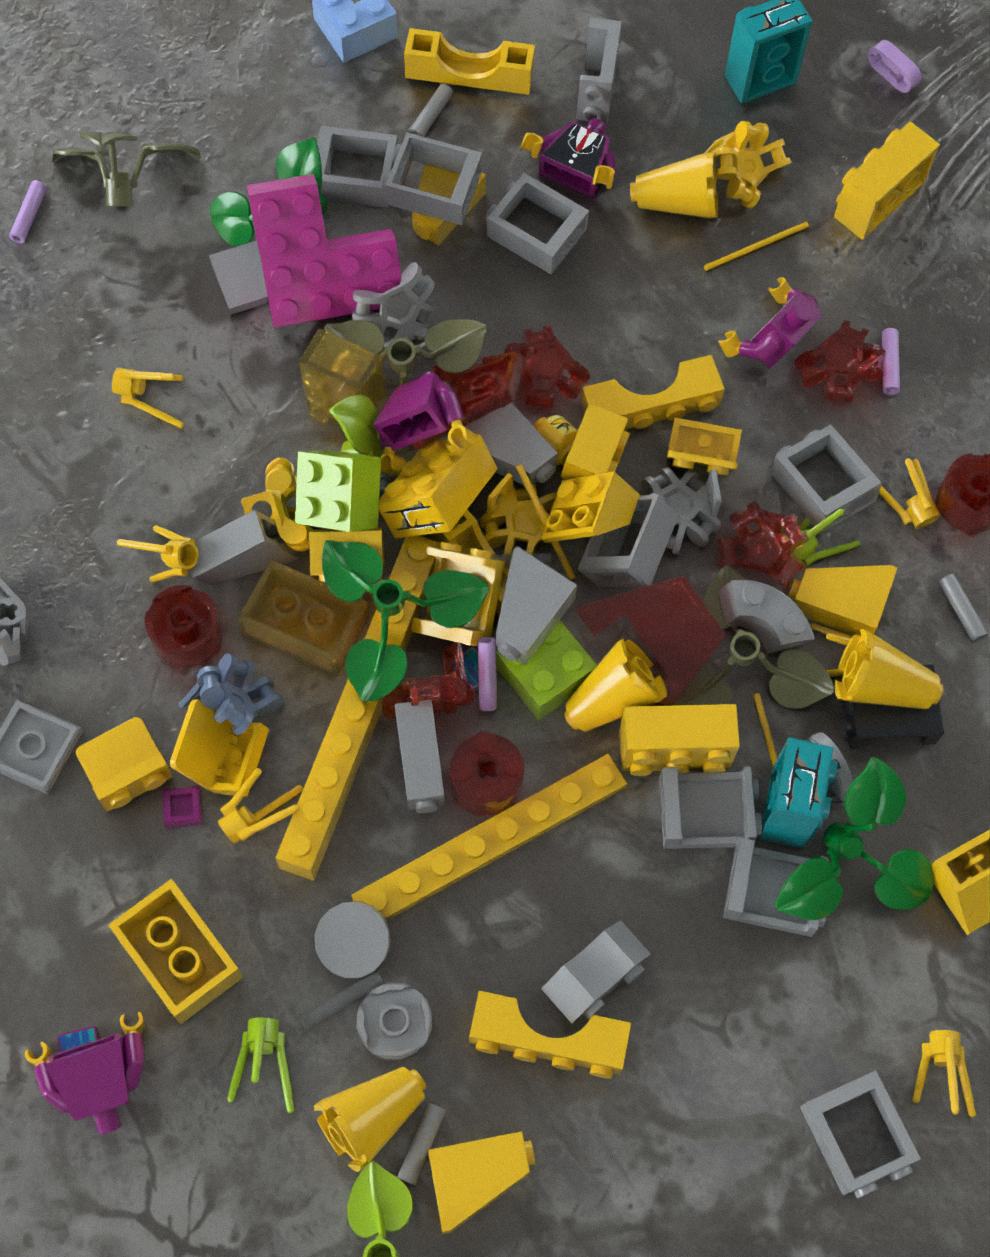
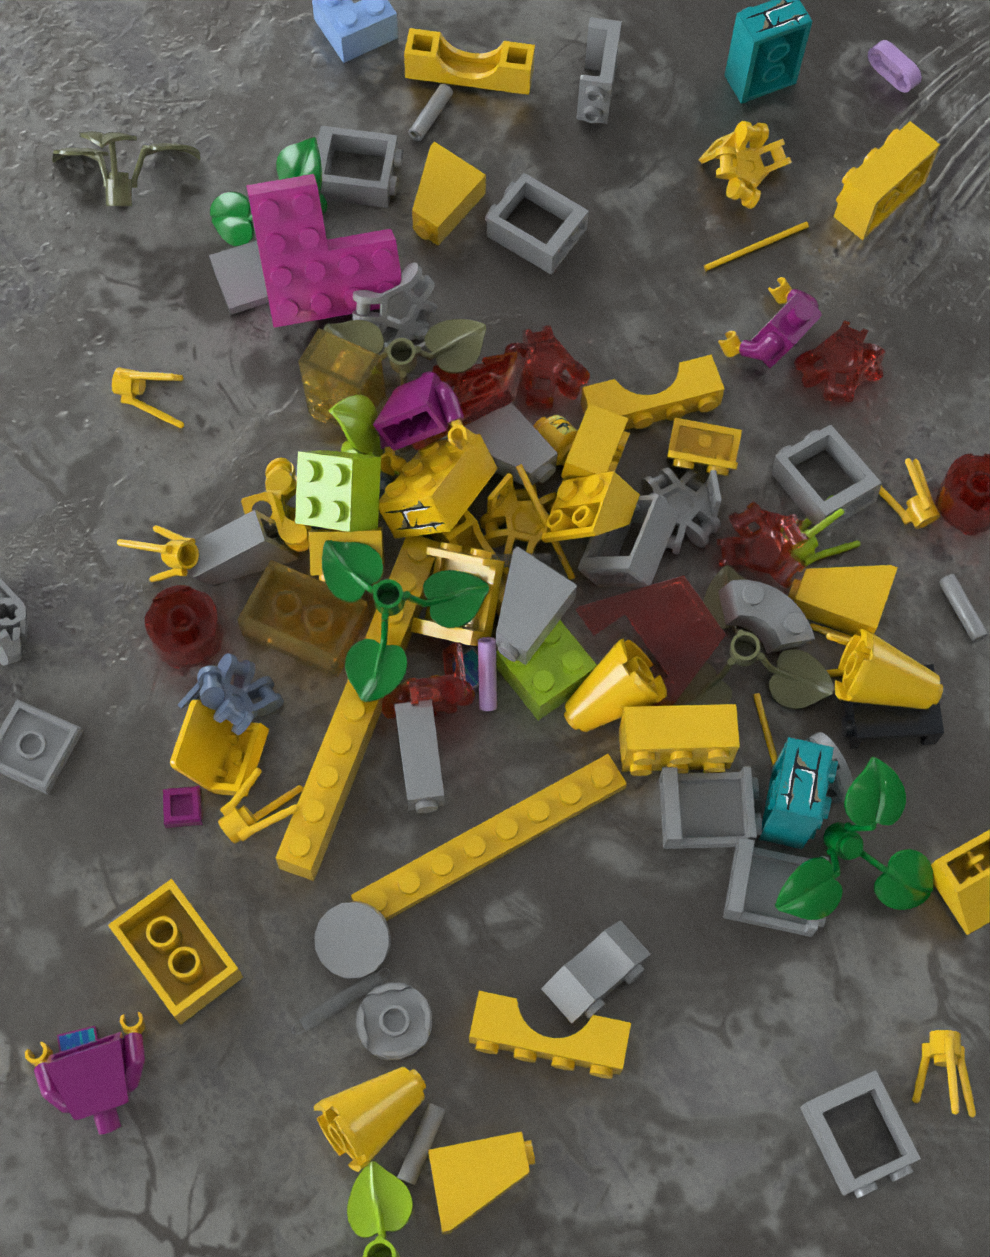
(28, 212): lavender piece -> none
(123, 764): yellow bracket -> none
(260, 1039): lime plant -> none
(439, 155): light grey window -> none
(486, 754): clear red brick -> none
(575, 156): torso -> none
(679, 188): yellow cone -> none
(890, 362): lavender piece -> none

